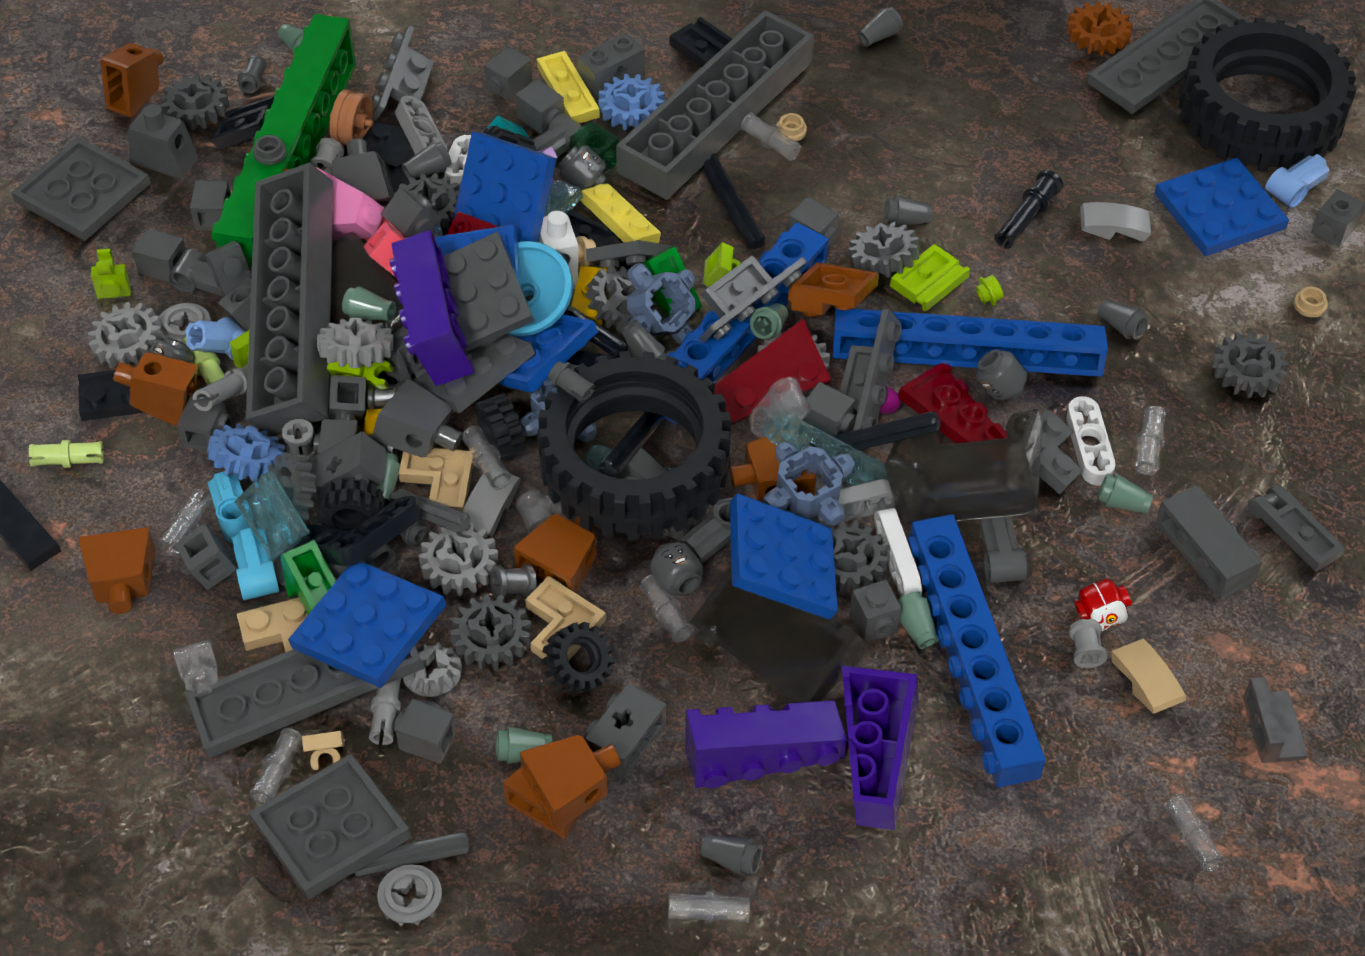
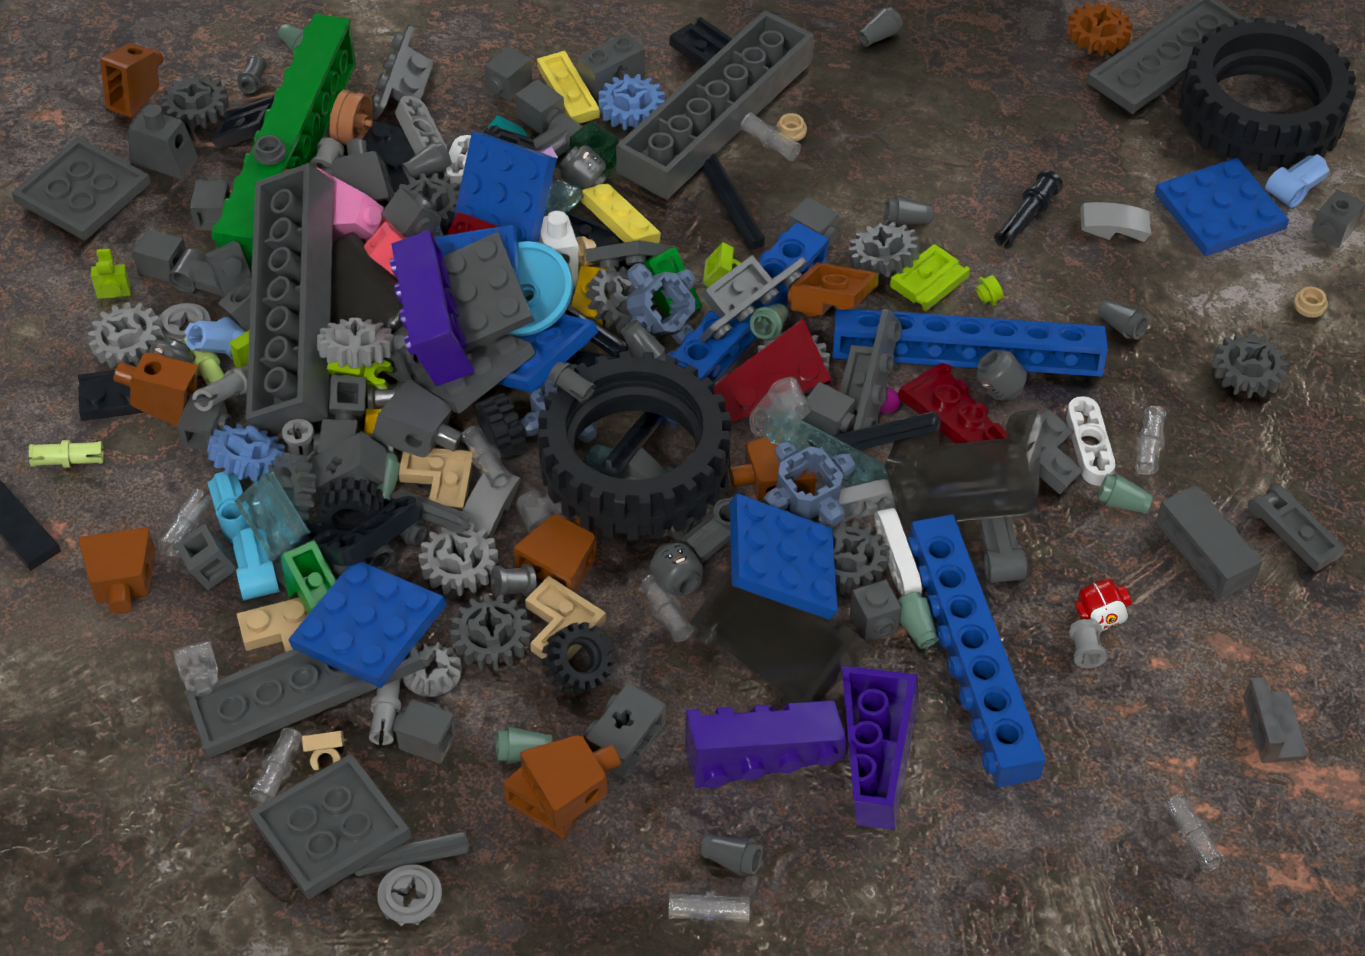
(367, 305): sand green cone -> none
(1150, 676): tan slope -> none

